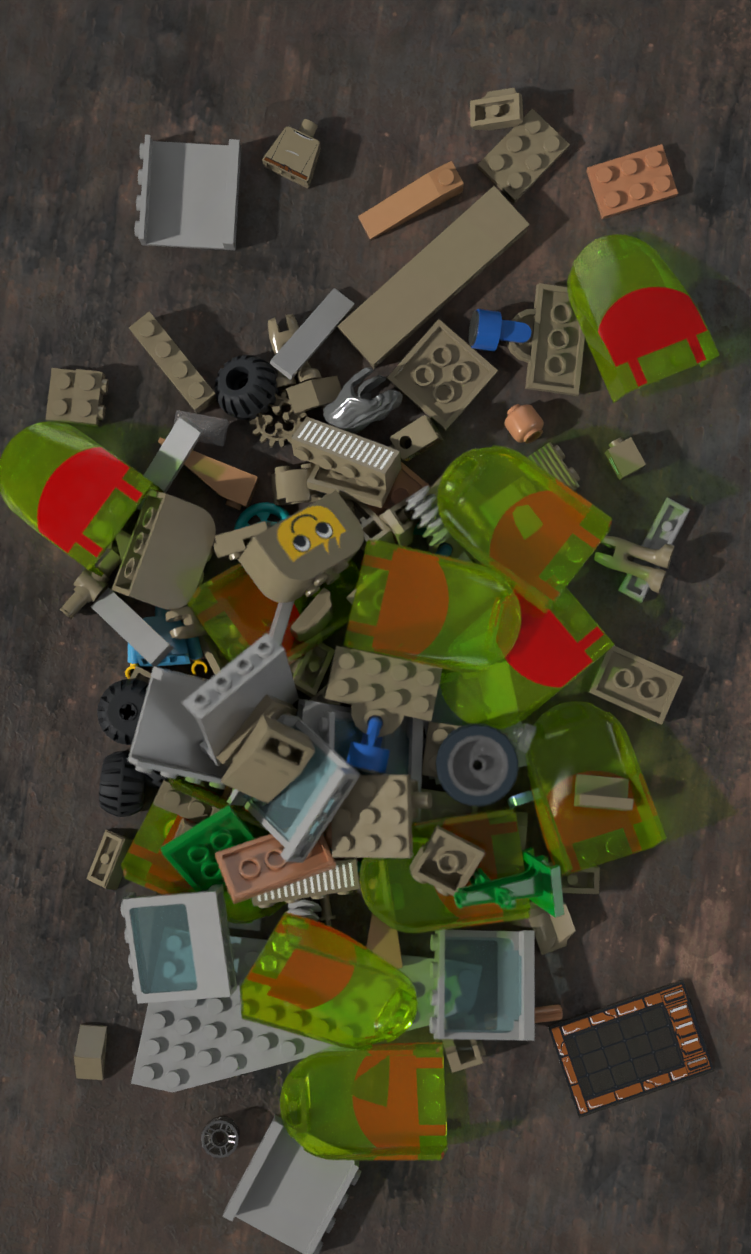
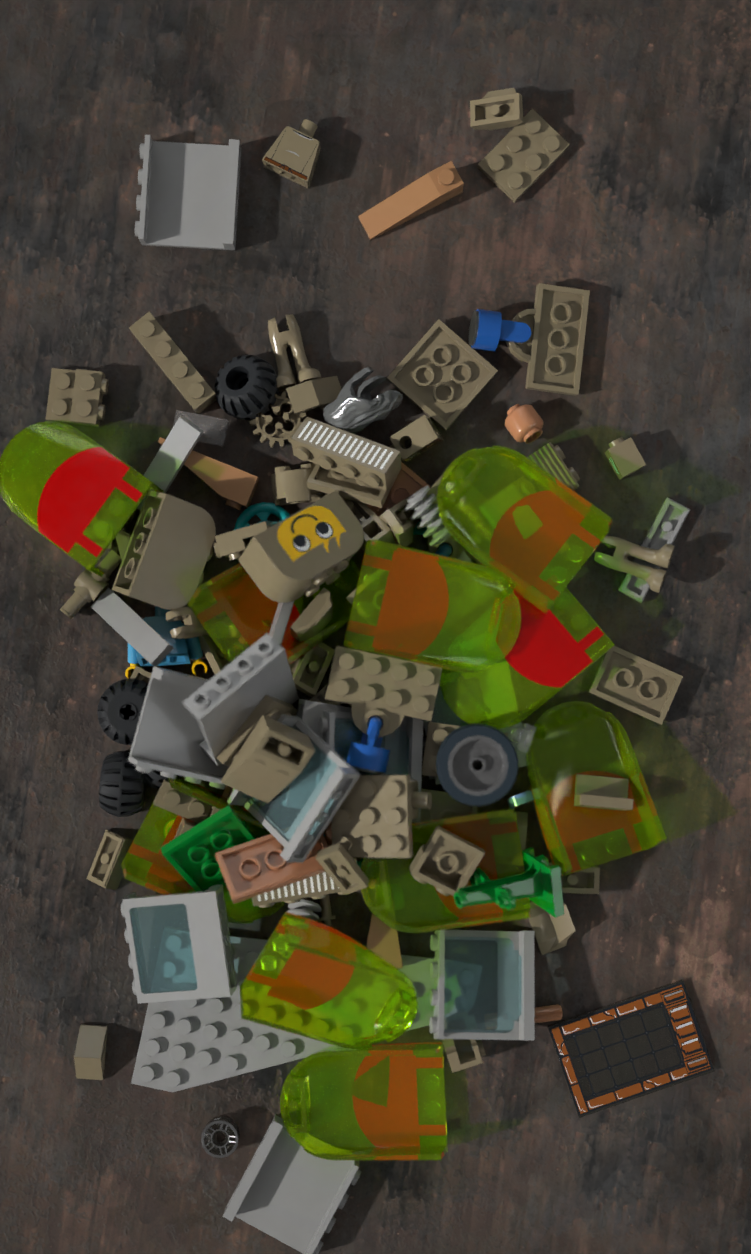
(312, 333): light grey tile -> none
(342, 868): none -> dark tan plate
(434, 277): dark tan tile -> none
(632, 181): nougat plate -> none
(635, 315): clear neon green windscreen -> none

